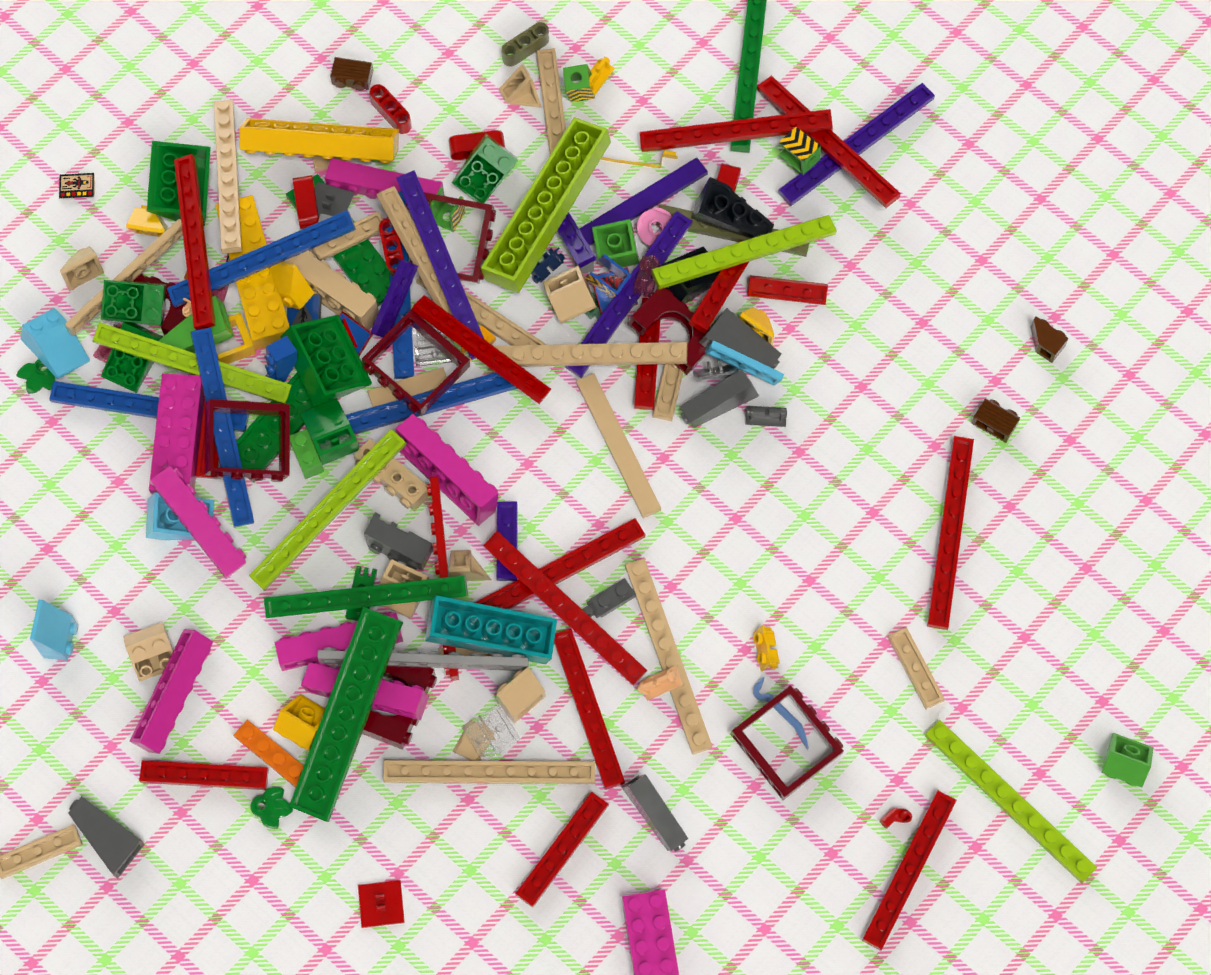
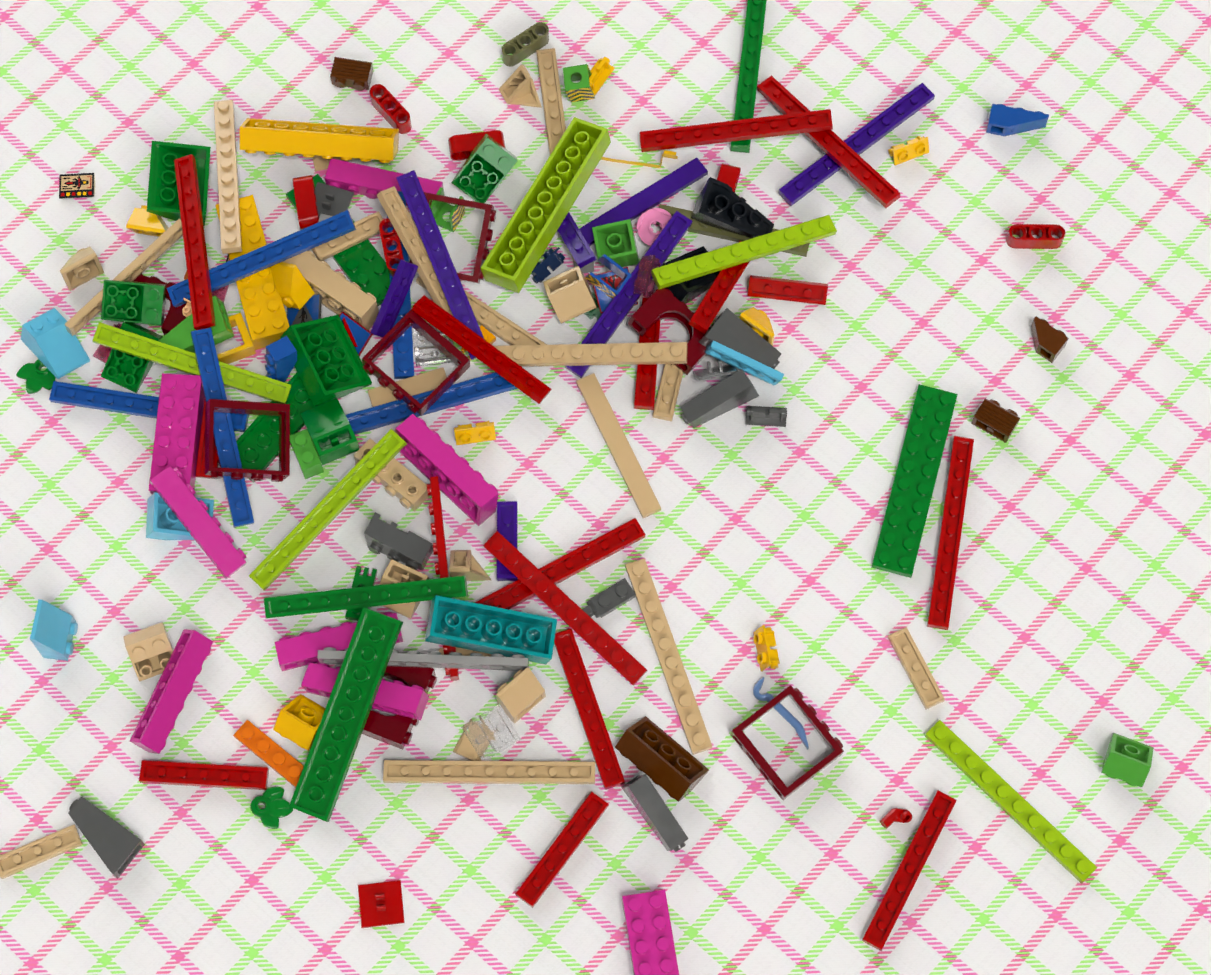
(467, 434): none -> yellow hinge
(660, 683): light nougat hinge -> none
(661, 758): none -> reddish brown slope
(800, 150): piece -> none
(913, 149): none -> yellow hinge
(914, 481): none -> green plate
(1010, 120): none -> blue slope
(1043, 231): none -> red beam

